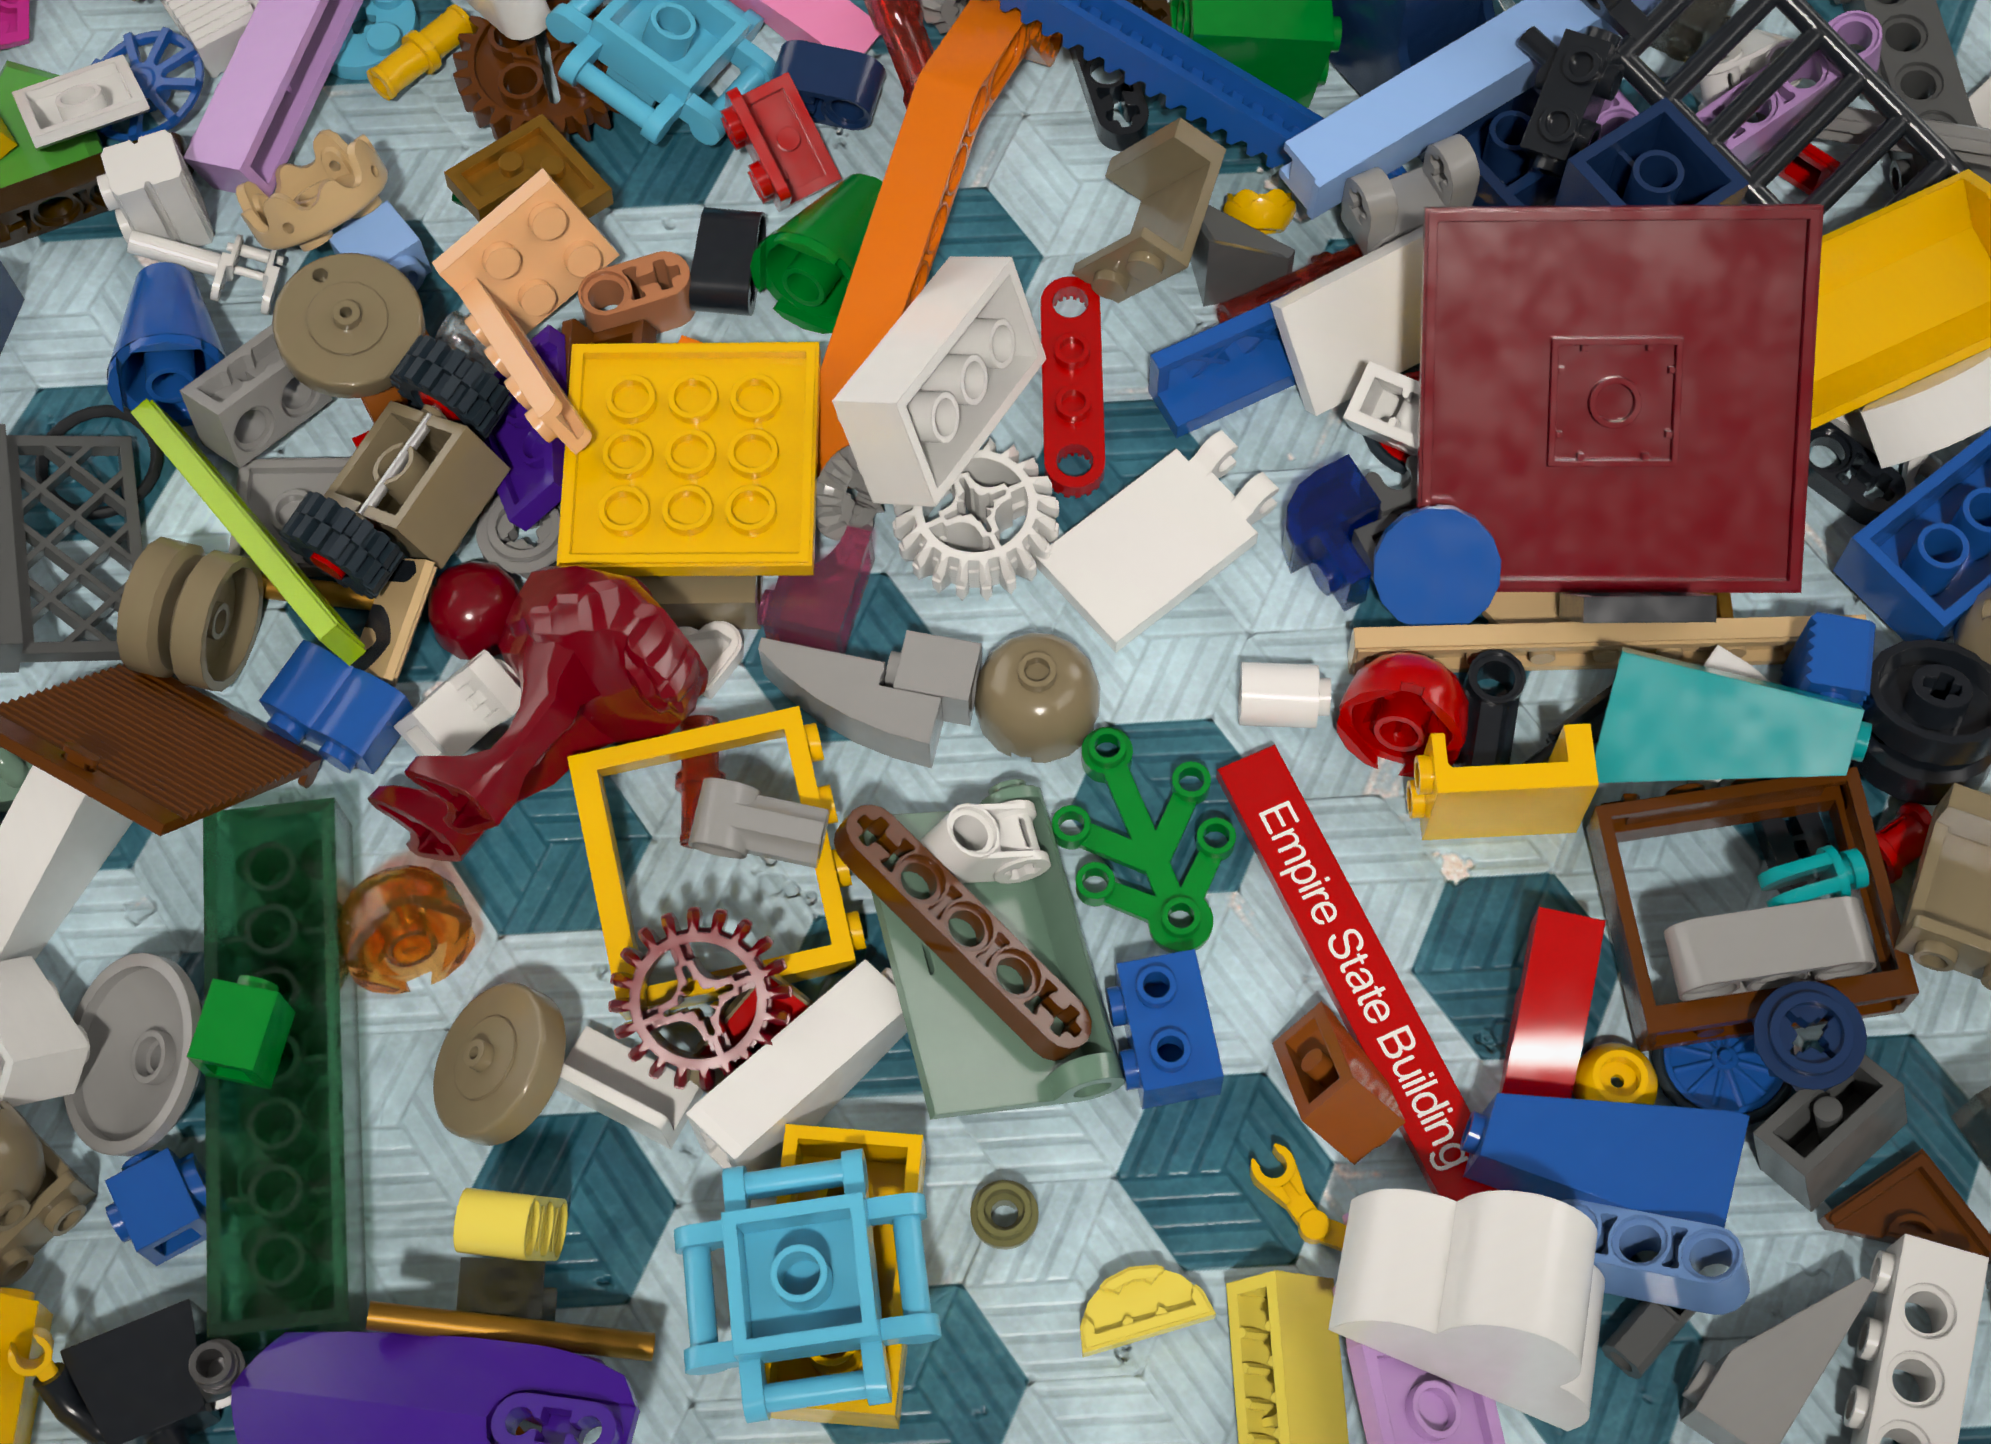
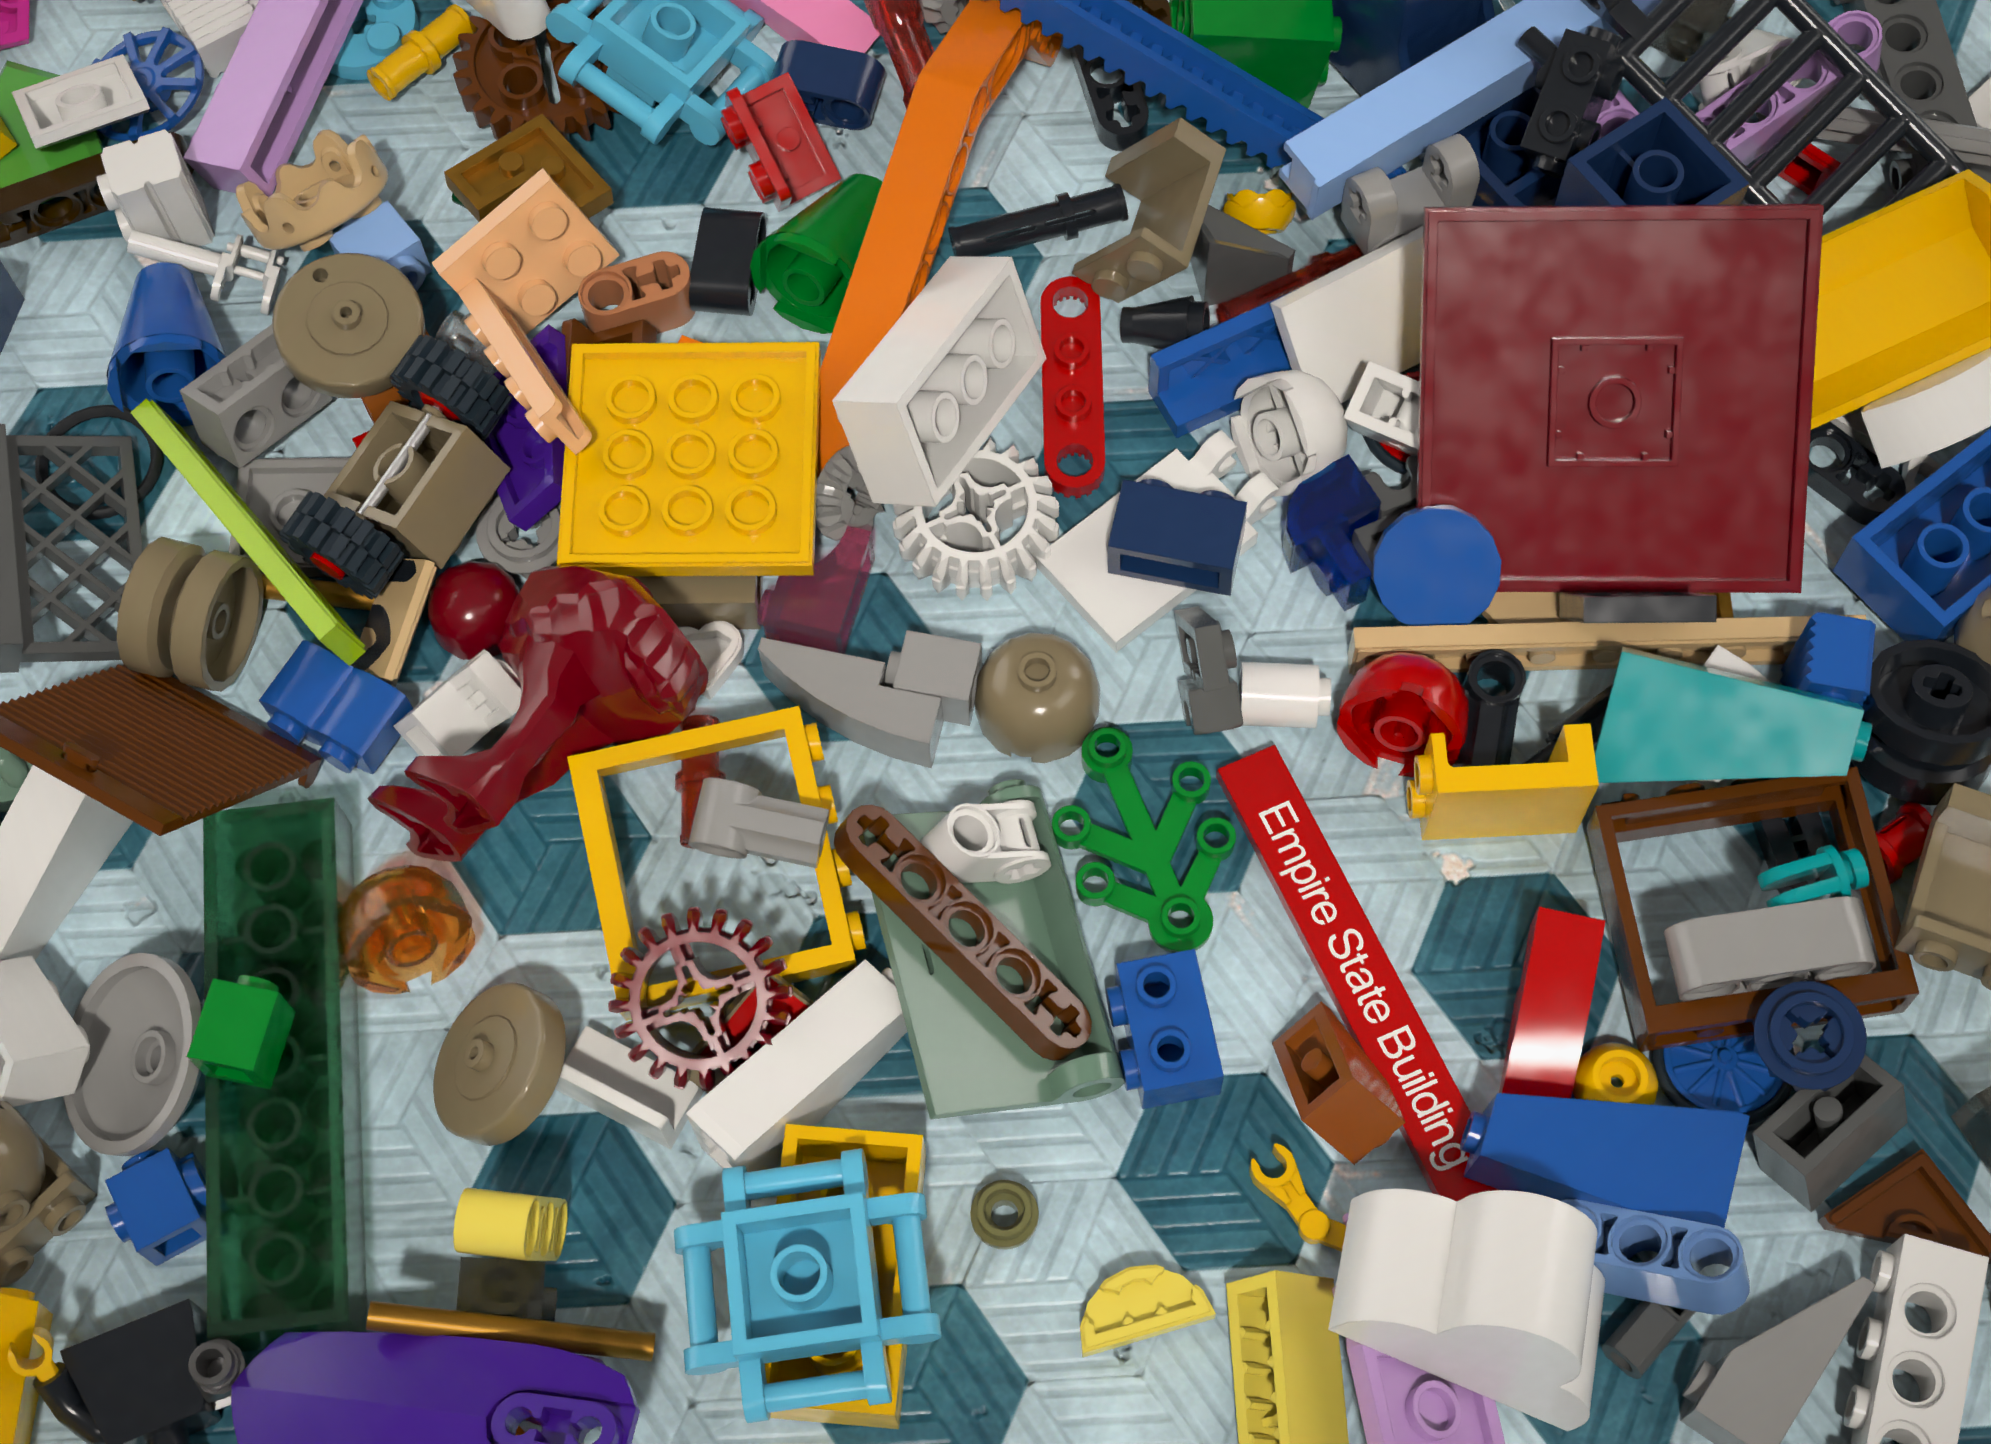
(1105, 207): none -> black pin
(1164, 322): none -> black cone
(1177, 536): none -> dark blue brick
(1209, 695): none -> dark grey plate
(1288, 427): none -> white cylinder

